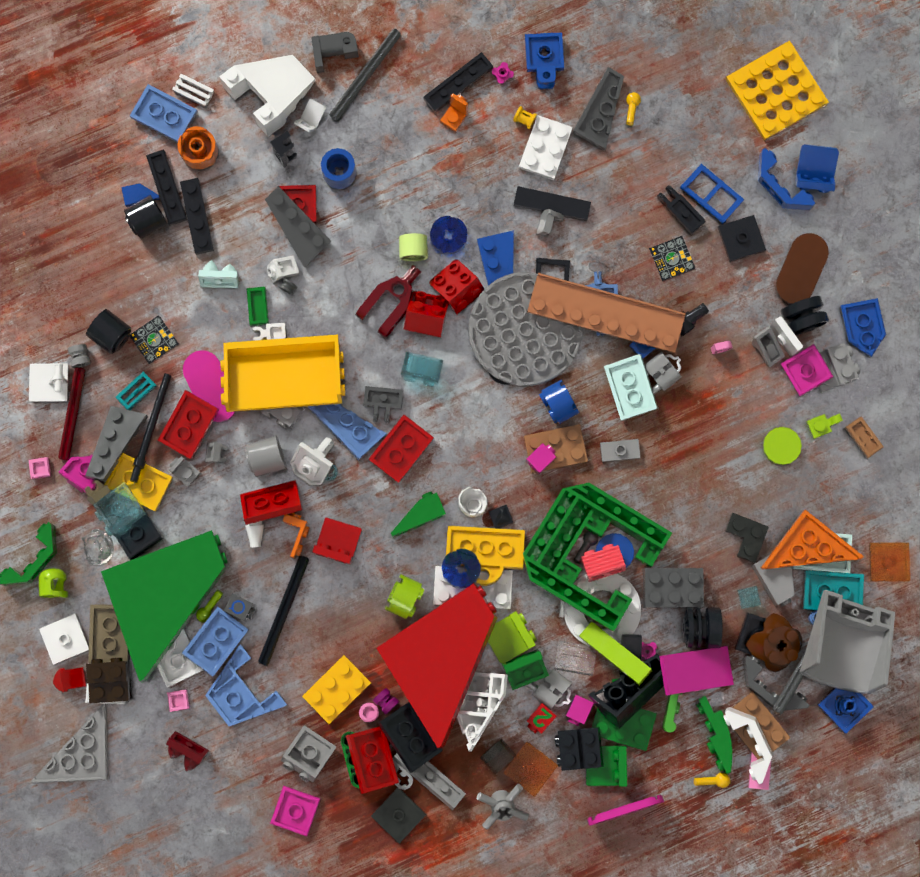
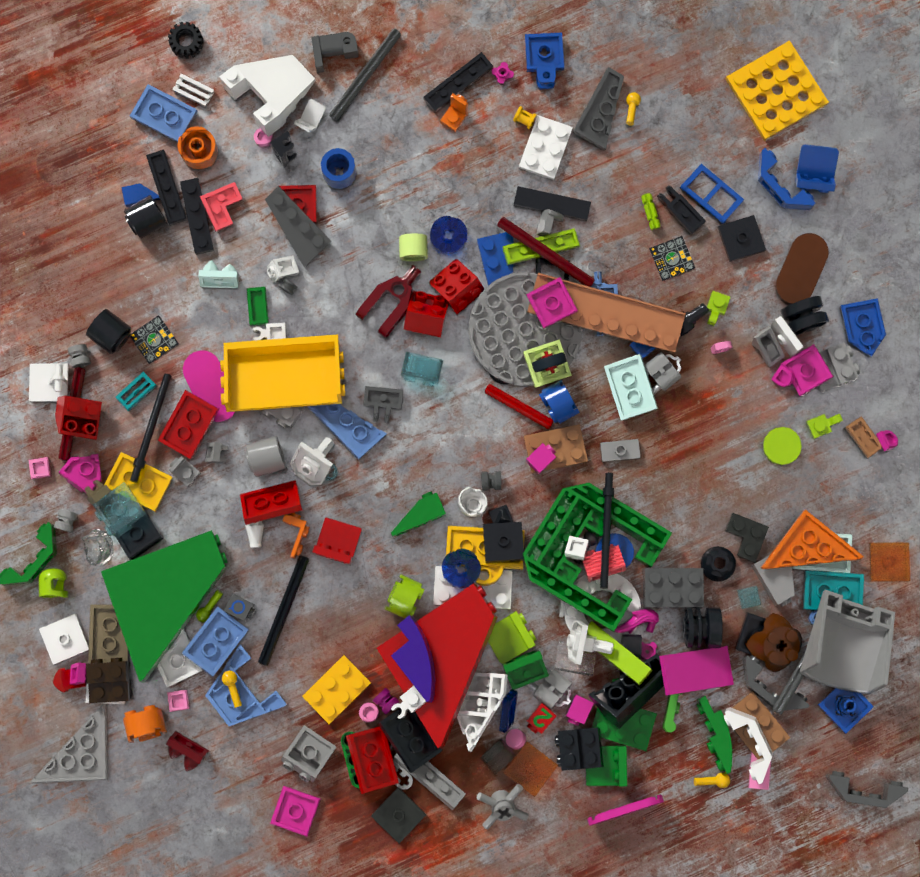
(65, 520): none -> light grey wheel
(78, 417): none -> red slope
(78, 673): none -> dark pink plate
(113, 441): dark grey wing -> none
(144, 724): none -> orange brick
(185, 50): none -> black tyre
(216, 203): none -> coral plate
(229, 679): none -> yellow bar
(262, 139): none -> bright pink tile
(401, 448): red plate -> none
(411, 700): none -> white plate
(416, 659): none -> dark purple slope
(495, 480): none -> dark grey wheel
(503, 542): none -> black plate
(508, 711): none -> clear blue tile
(515, 739): none -> bright pink tile
(518, 406): none -> red axle
(545, 252): none -> dark red axle
(547, 363): none -> yellowish green plate
(551, 302): none -> dark pink tile
(558, 242): none -> lime tile
(576, 548): none -> white tile
(579, 641): none -> white piece
(608, 493): none -> black bar
(638, 618): none -> dark pink piece
(651, 212): none -> lime axle
(709, 568): none -> black piece
(717, 305): none -> lime plate
(784, 376): none -> dark pink tile
(887, 440): none -> dark pink tile
(890, 794): none -> dark grey slope

